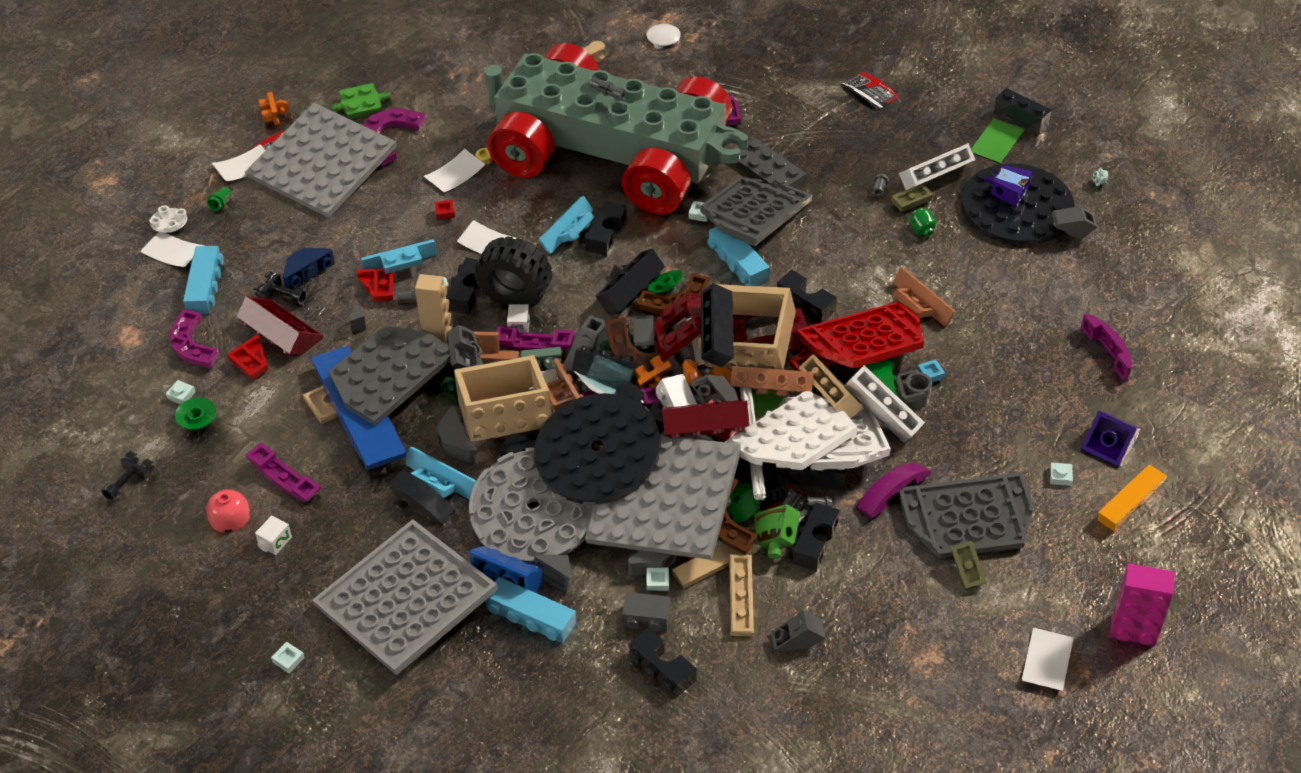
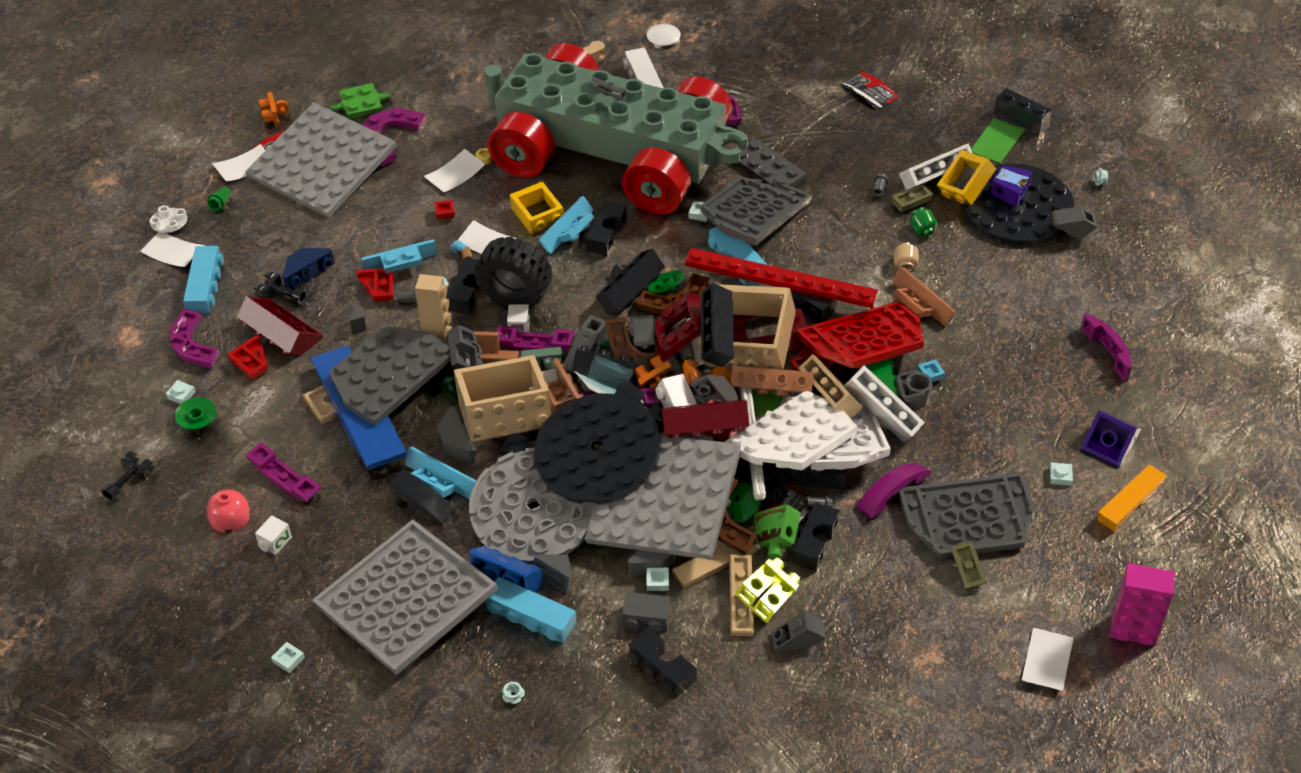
(464, 249): none -> arm
(512, 687): none -> light aqua plate
(532, 195): none -> yellow window
(641, 67): none -> white brick
(774, 582): none -> neon yellow hips
(781, 278): none -> red plate
(906, 256): none -> tan head
(983, 173): none -> yellow window

